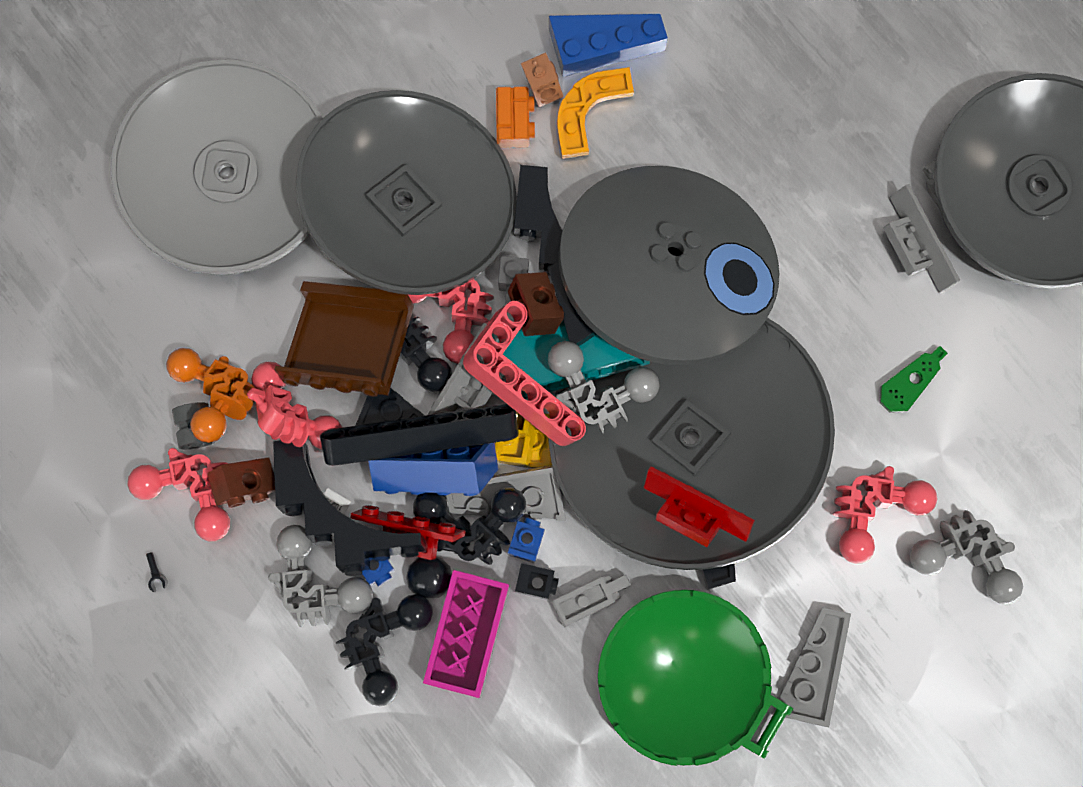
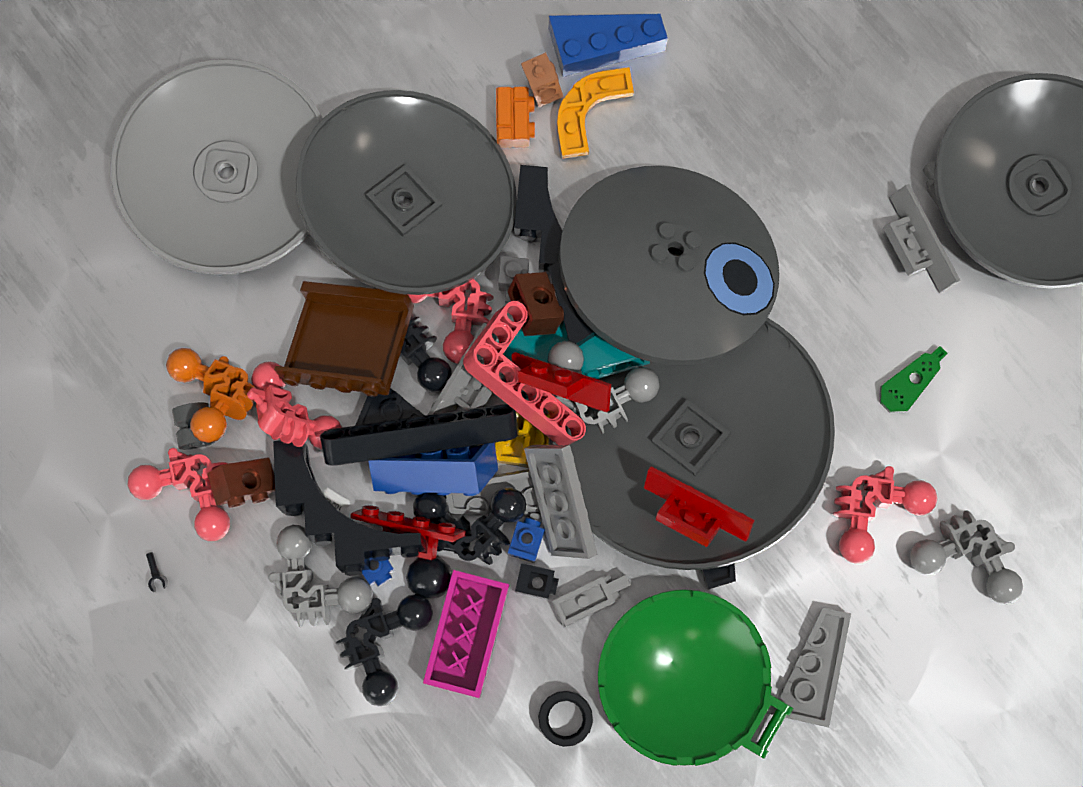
(560, 501): none -> light grey plate
(563, 382): none -> red bracket
(583, 731): none -> black tyre

